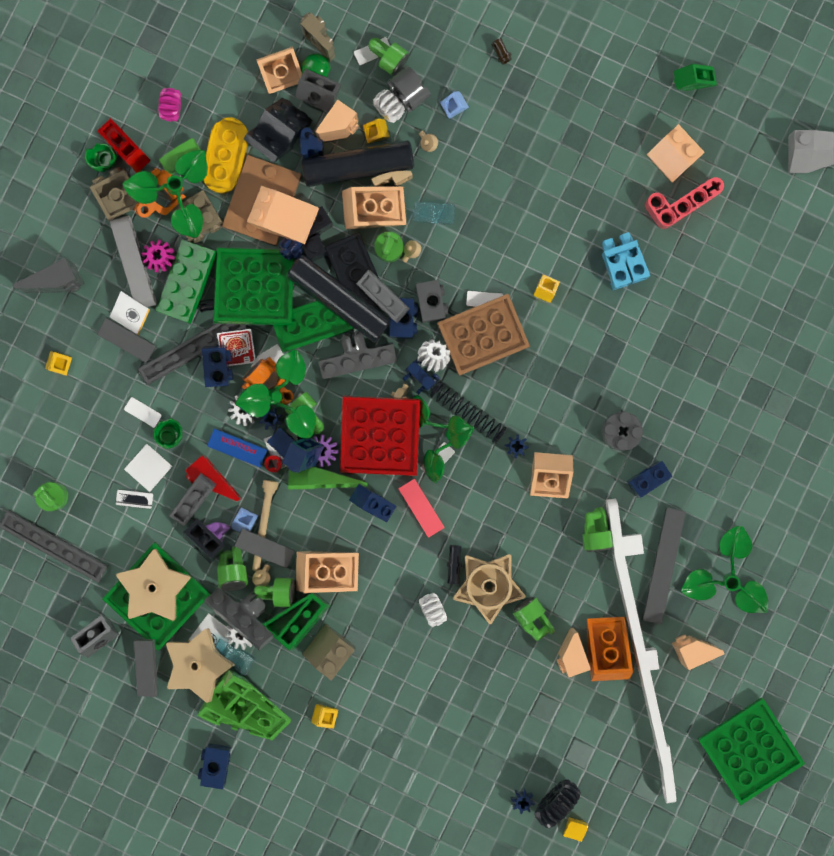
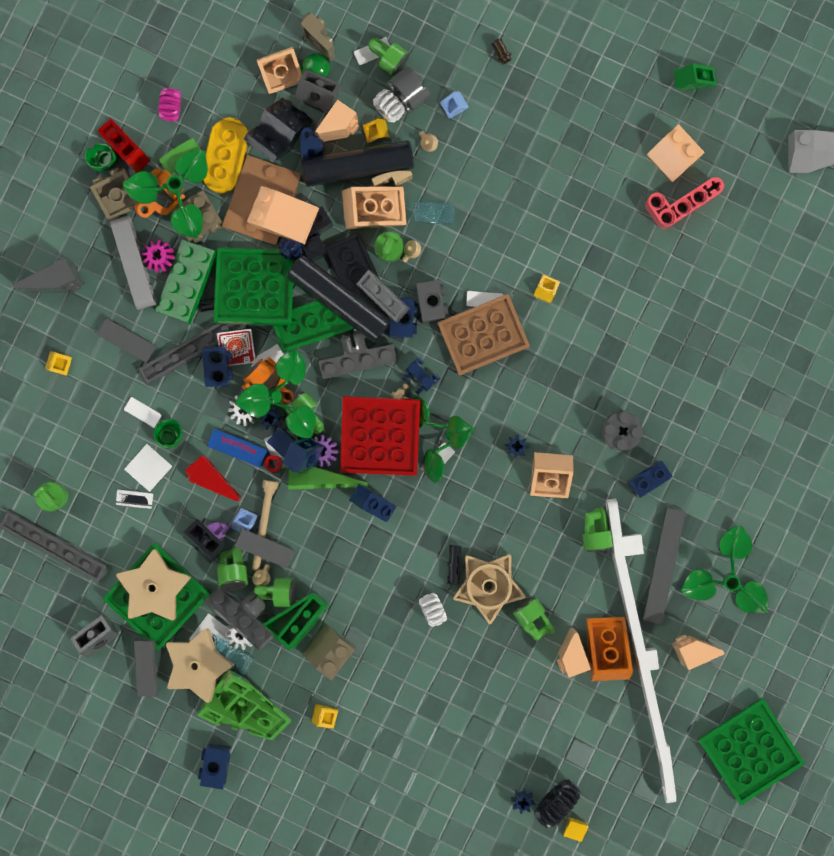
(129, 313): white sticker -> none
(192, 499): dark grey tile -> none
(326, 571): light nougat slope -> none
(421, 508): coral tile -> none
(433, 355): white gear -> none
(441, 385): black piece -> none
(624, 262): medium azure hips -> none

